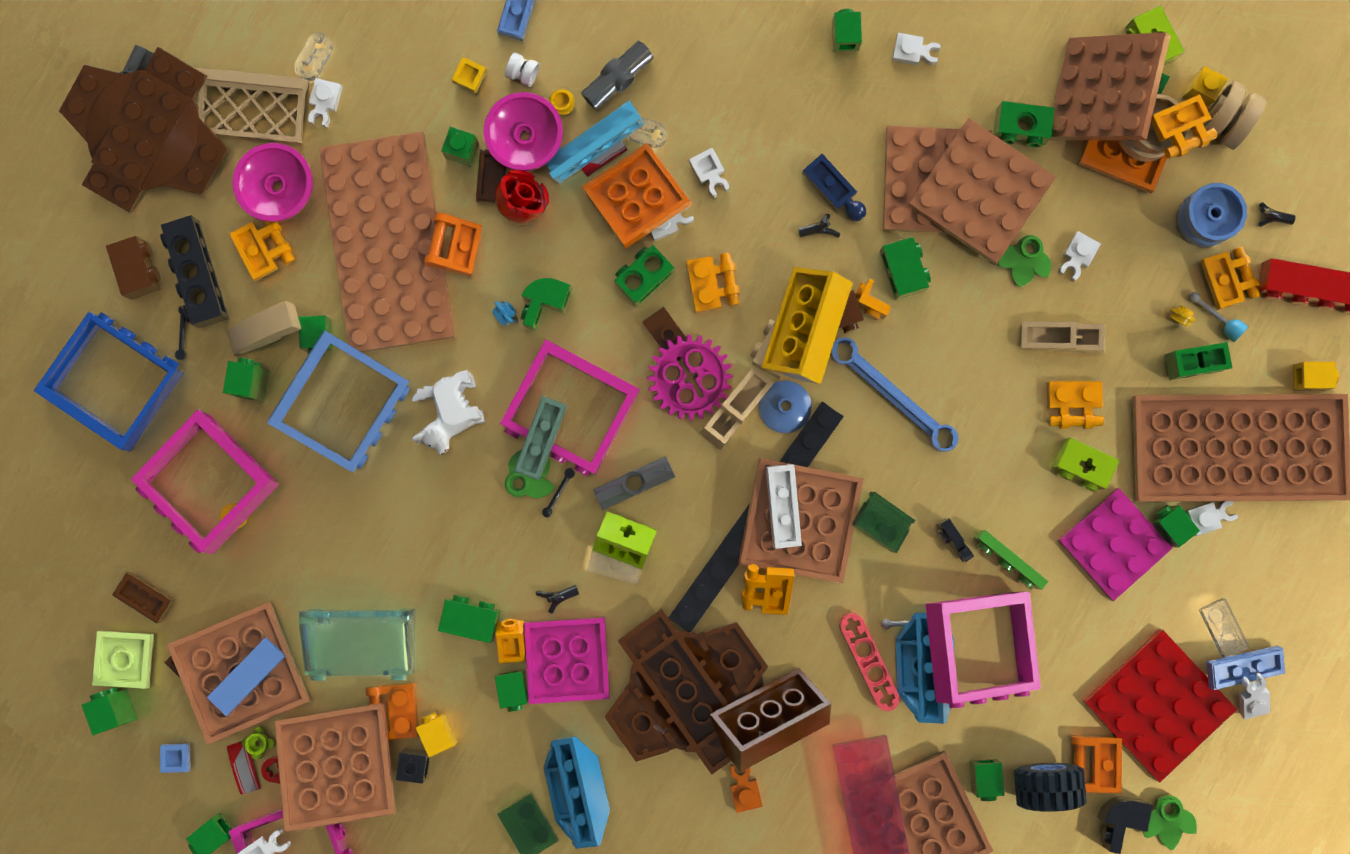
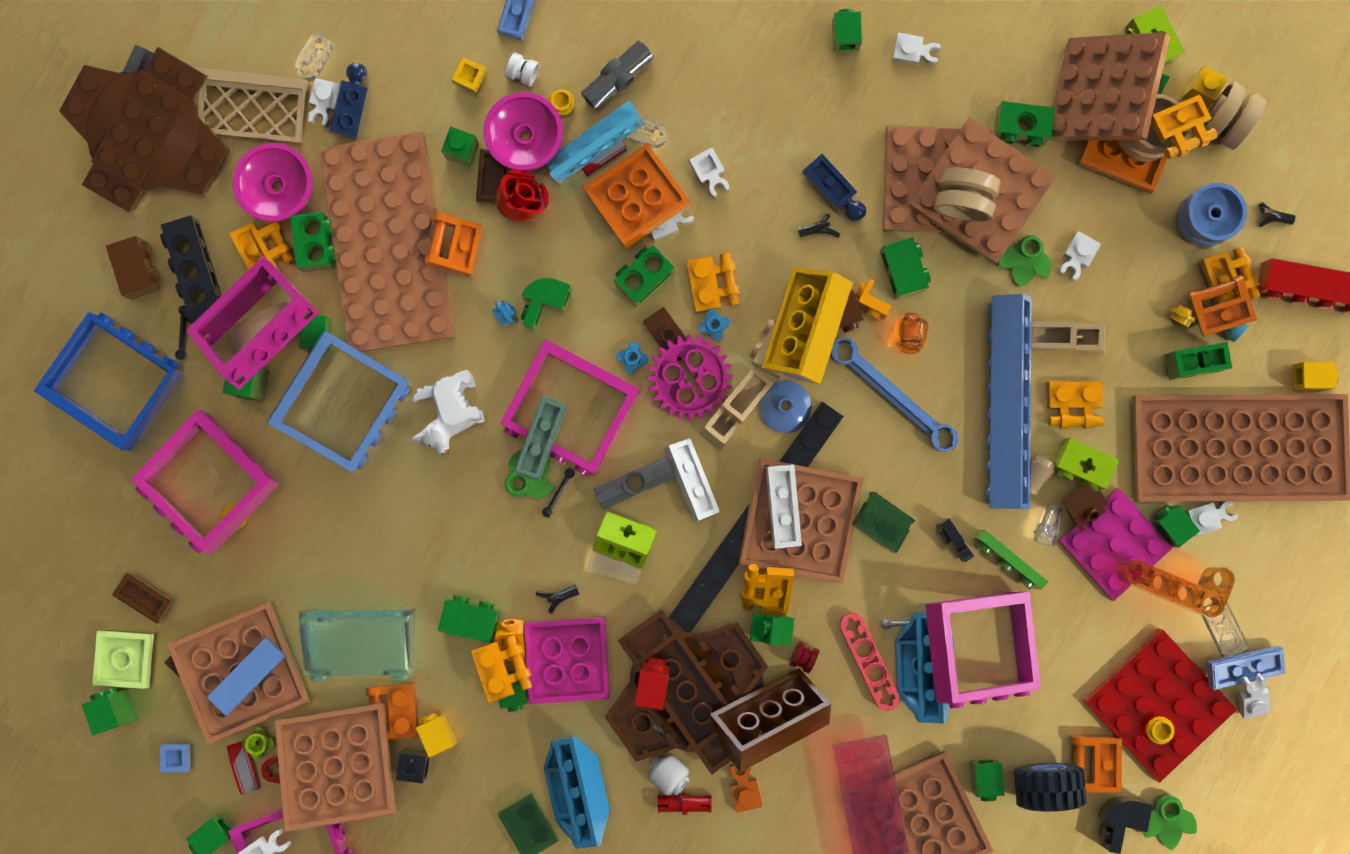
(234, 305): none -> dark pink window
(305, 244): none -> green brick
(349, 102): none -> dark blue plate
(494, 673): none -> light orange plate
(631, 365): none -> dark azure plate
(652, 684): none -> red brick
(669, 774): none -> white head
(685, 803): none -> red pin
(691, 480): none -> white plate
(713, 317): none -> dark azure plate
(771, 629): none -> green brick
(804, 657): none -> dark red wheel
(911, 333): none -> clear orange head
(967, 194): none -> tan wheel
(1010, 402): none -> medium blue brick
(1040, 472): none -> tan cone
(1048, 528): none -> clear cone
(1085, 506): none -> reddish brown brick
(1160, 730): none -> yellow plate
(1171, 584): none -> clear orange beam
(1226, 314): none -> orange plate

